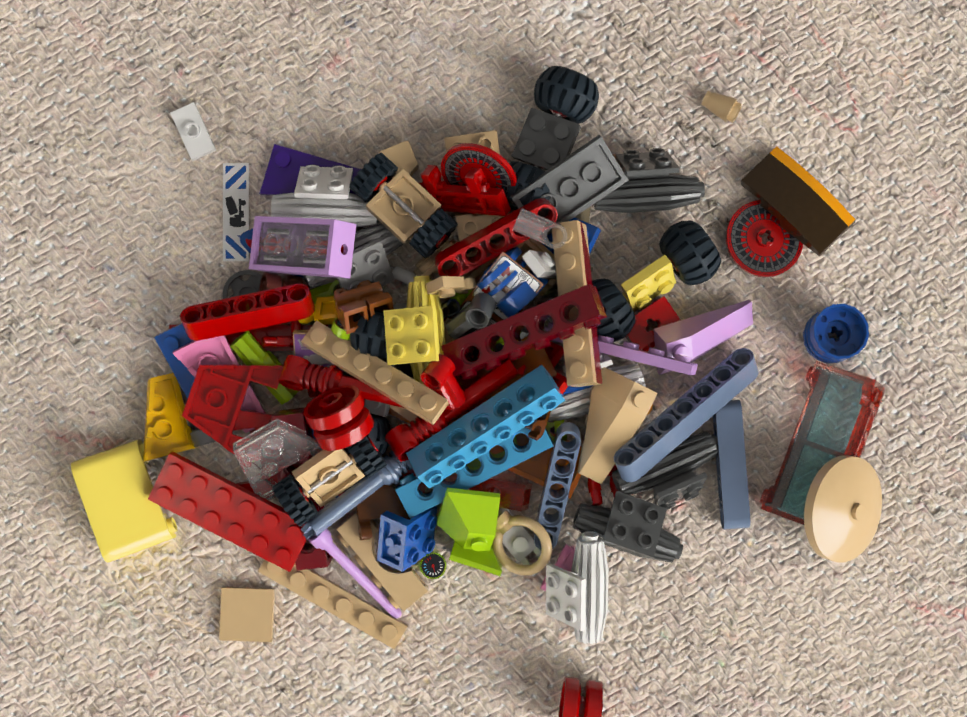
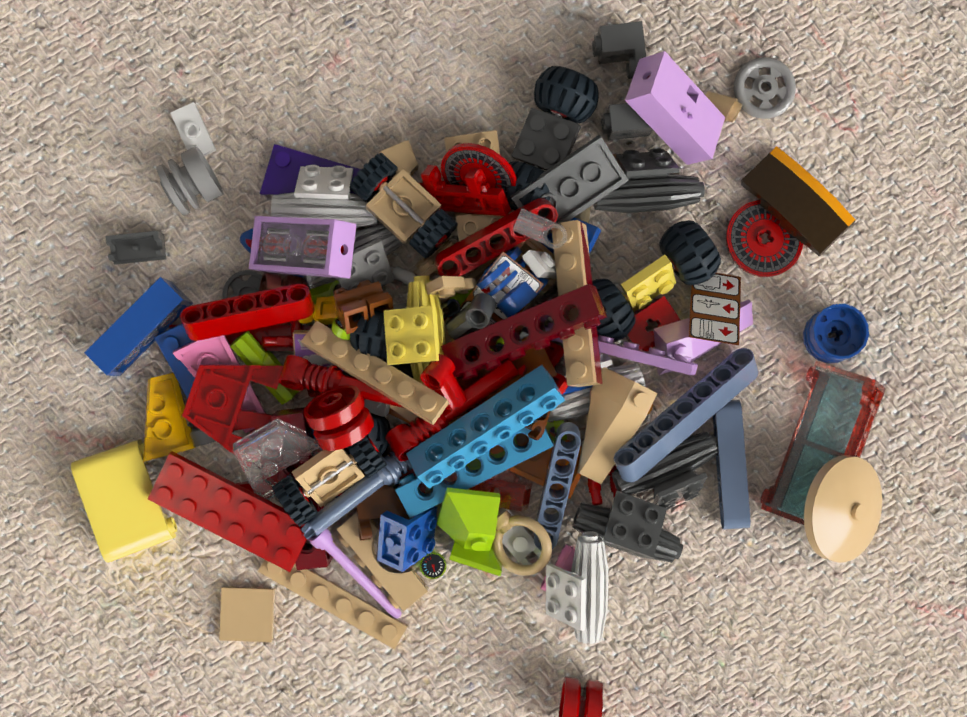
(136, 247): none -> dark grey hinge
(137, 327): none -> blue brick
(189, 180): none -> light grey wheel
(235, 210): white sticker -> none
(620, 44): none -> dark grey plate
(675, 108): none -> lavender brick
(716, 309): none -> sticker
(751, 70): none -> light grey plate

